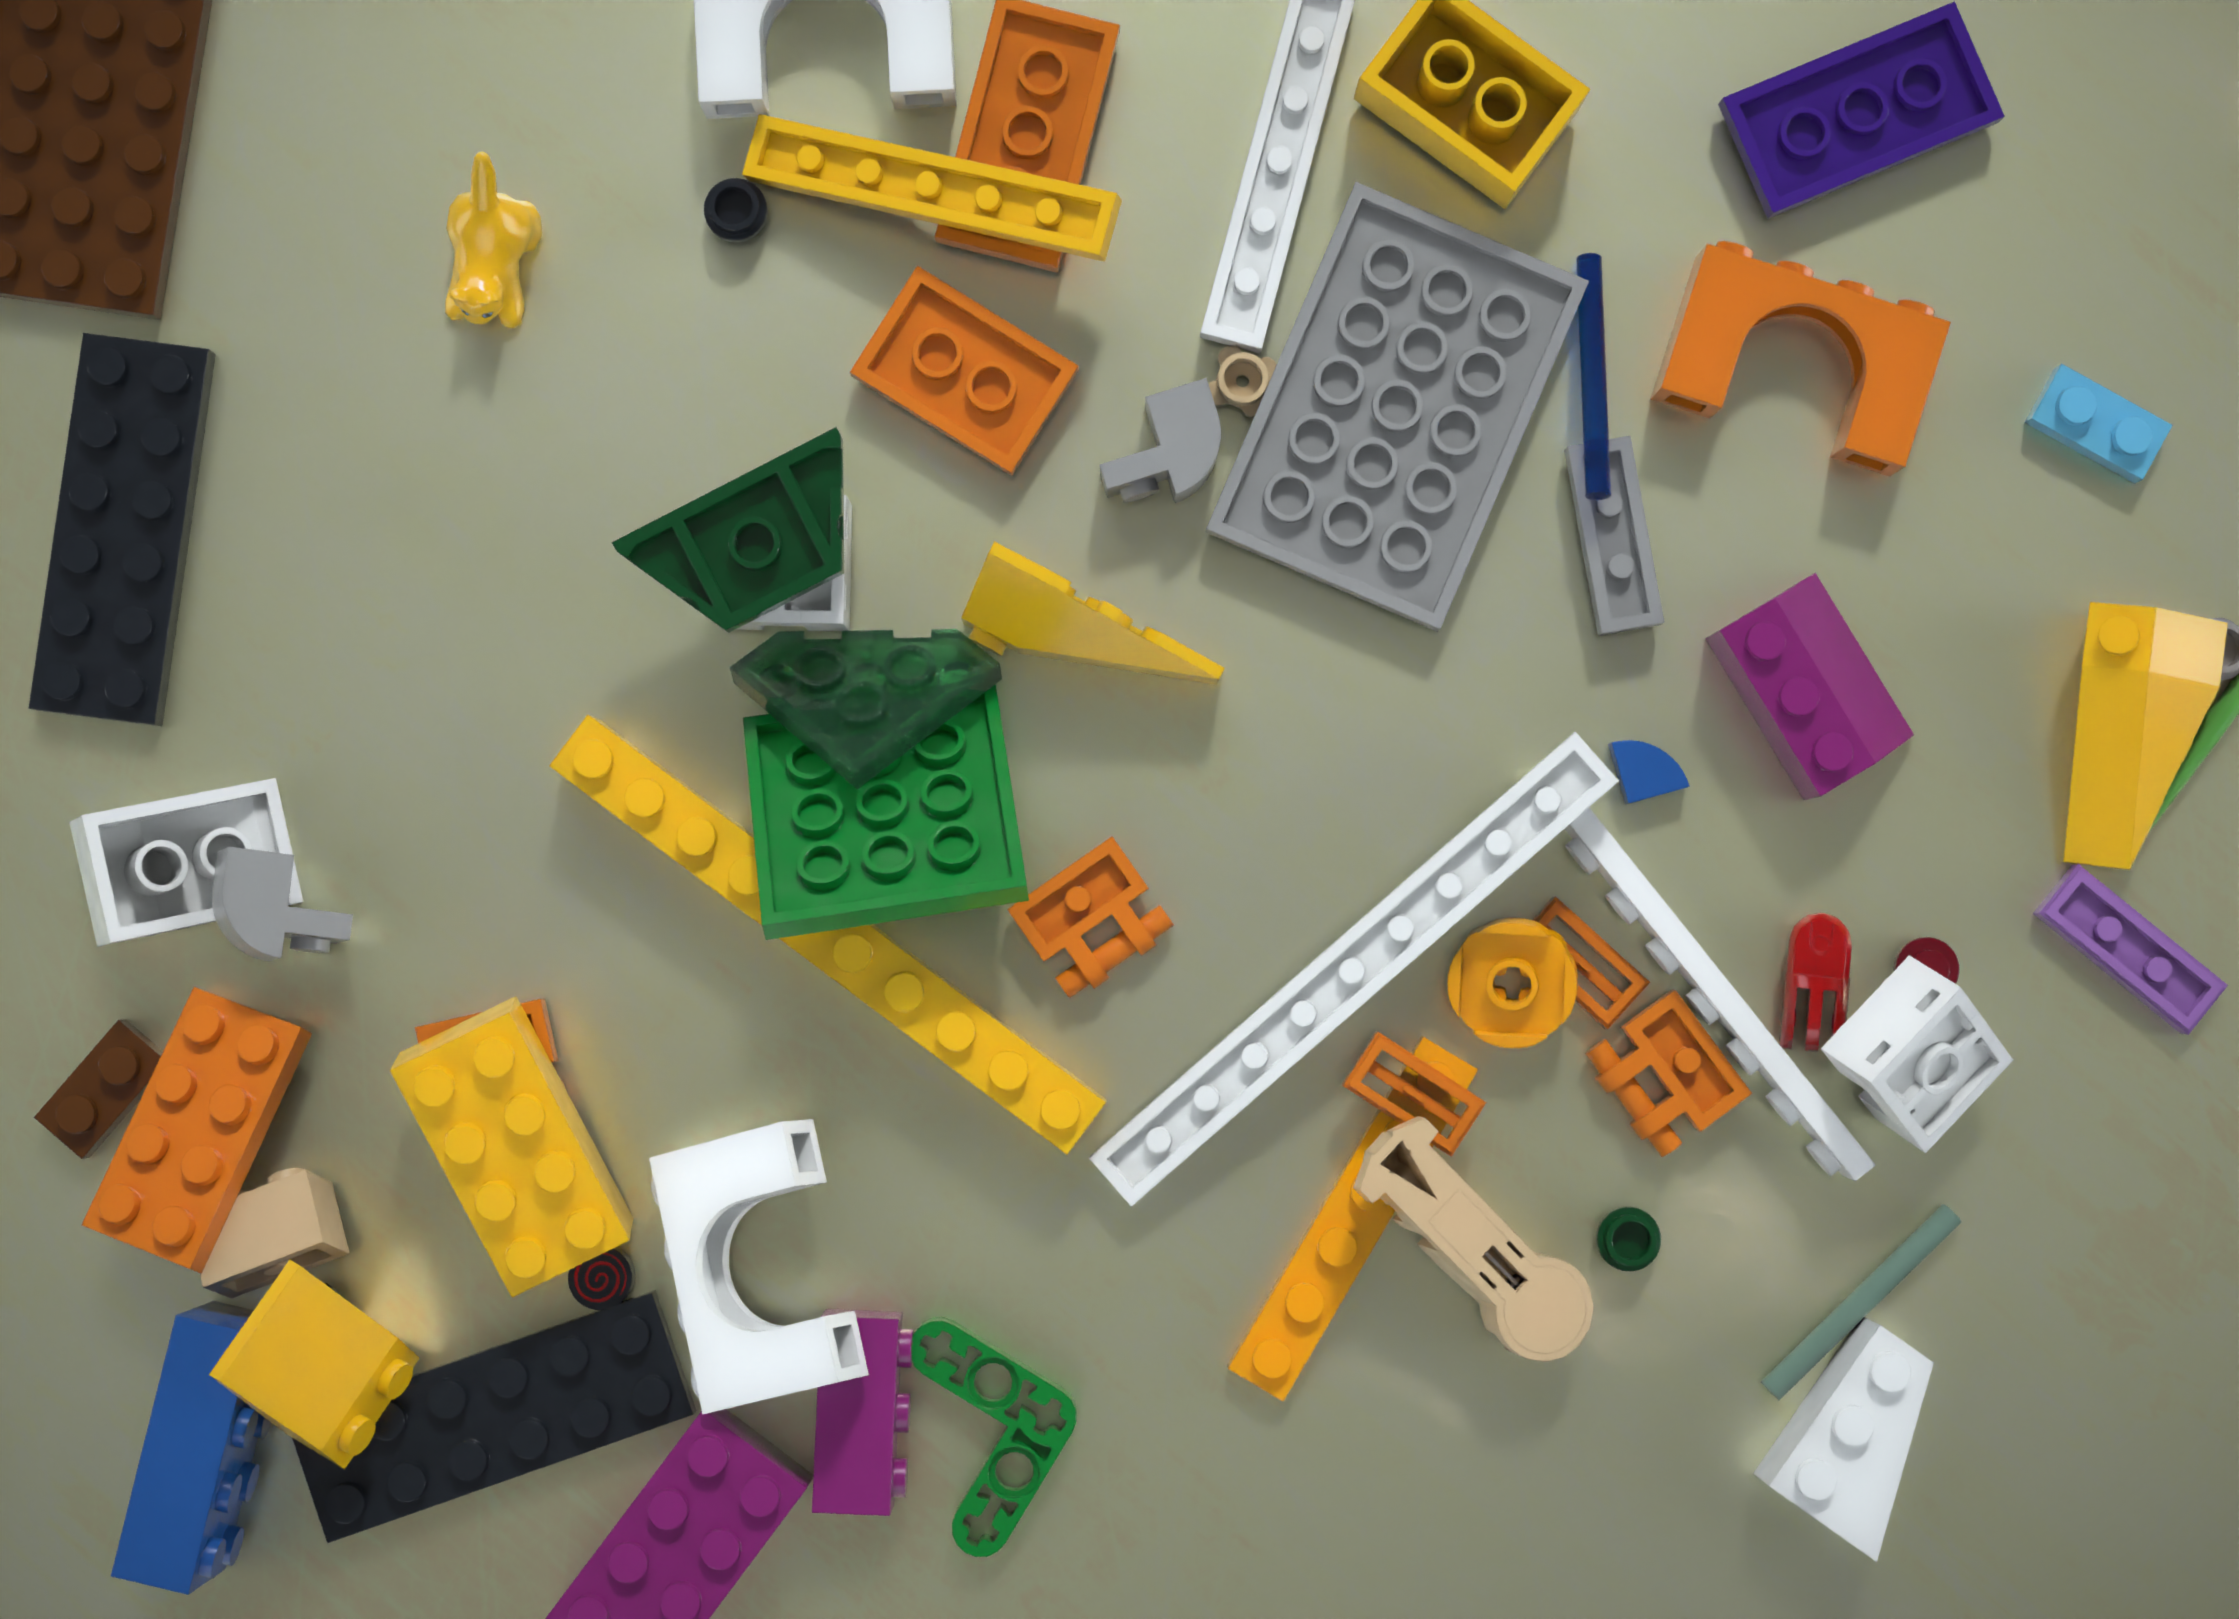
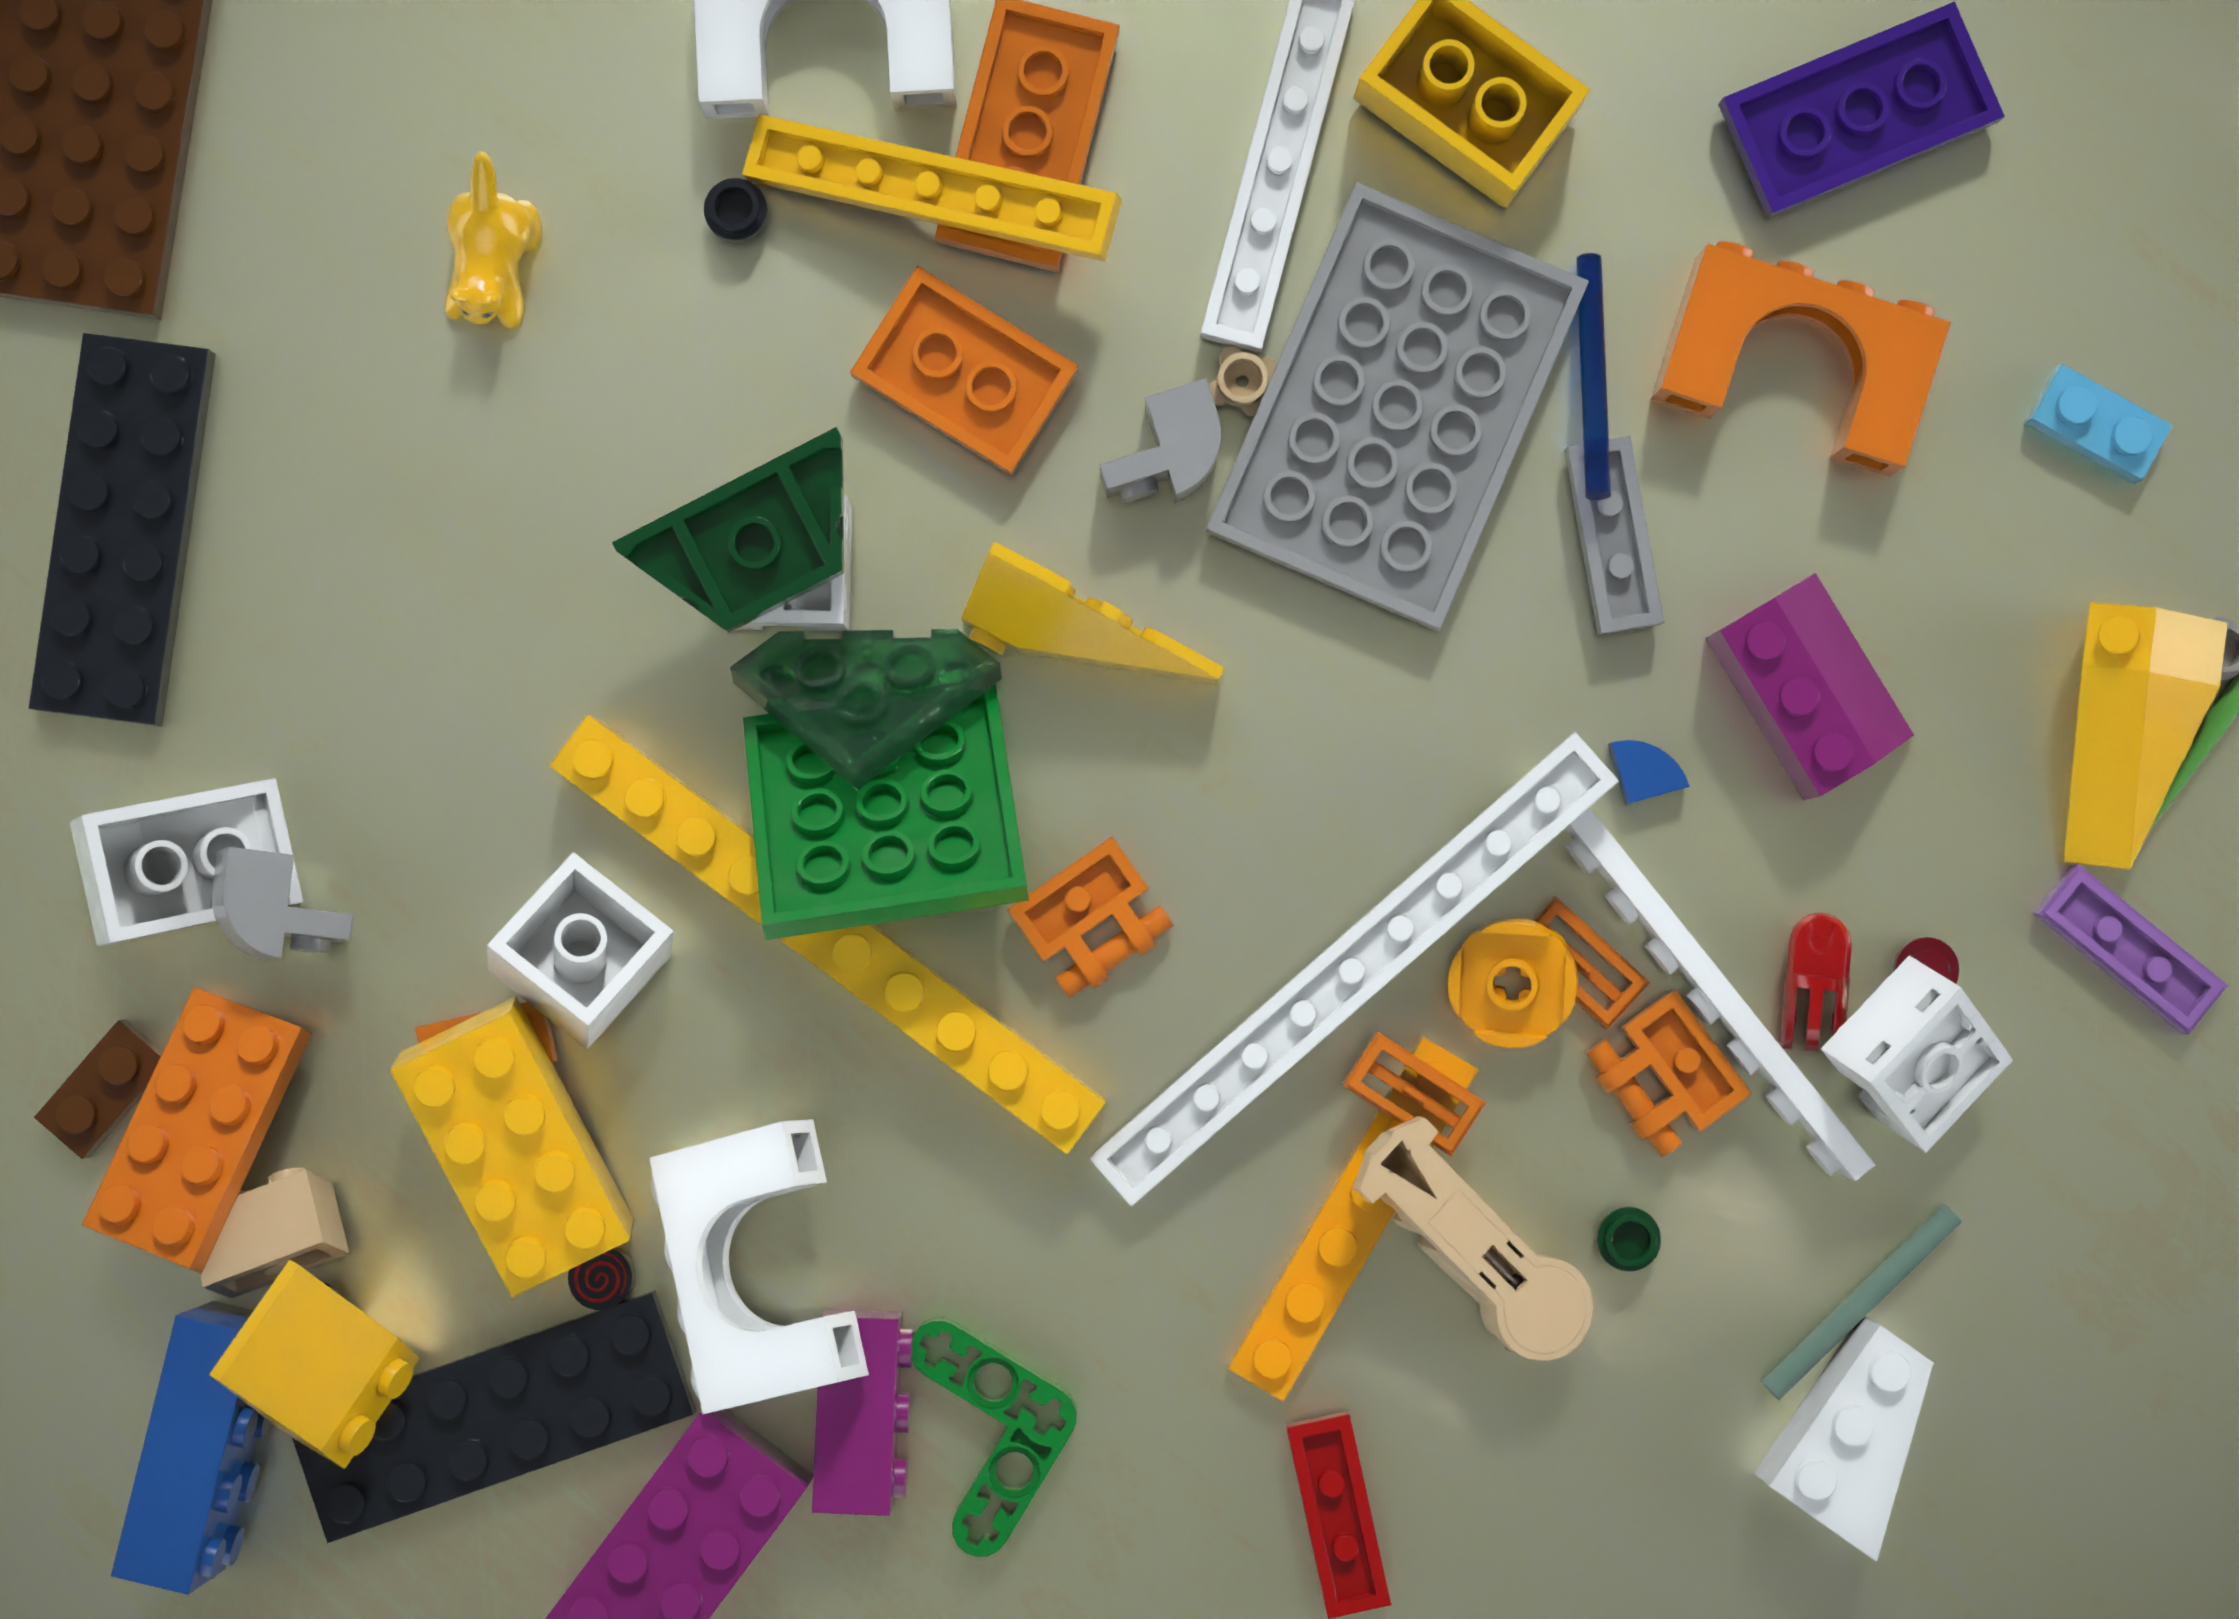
(579, 950): none -> white brick
(1338, 1514): none -> red plate

